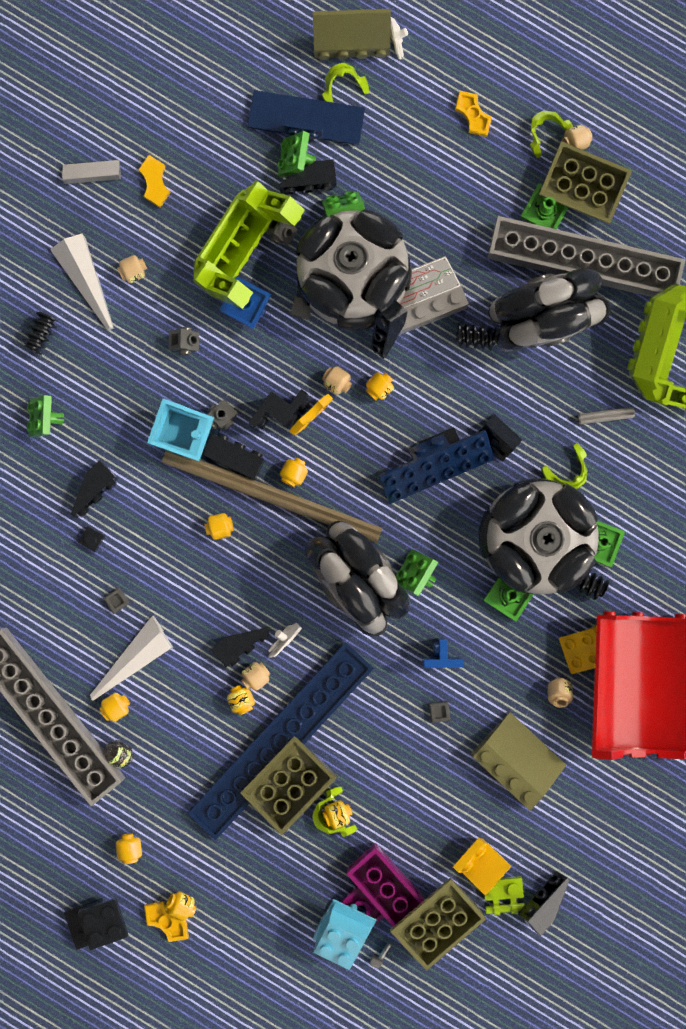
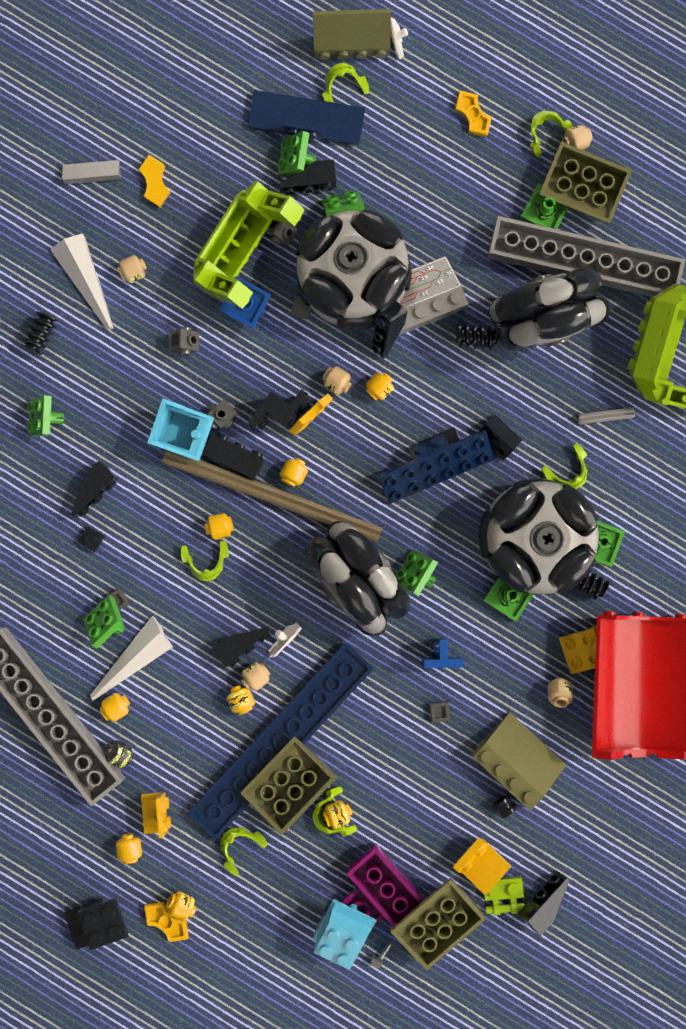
(103, 621): none -> bright green plate
(155, 813): none -> yellow bracket
(206, 575): none -> lime helmet
(228, 837): none -> lime helmet
(505, 806): none -> black wheel

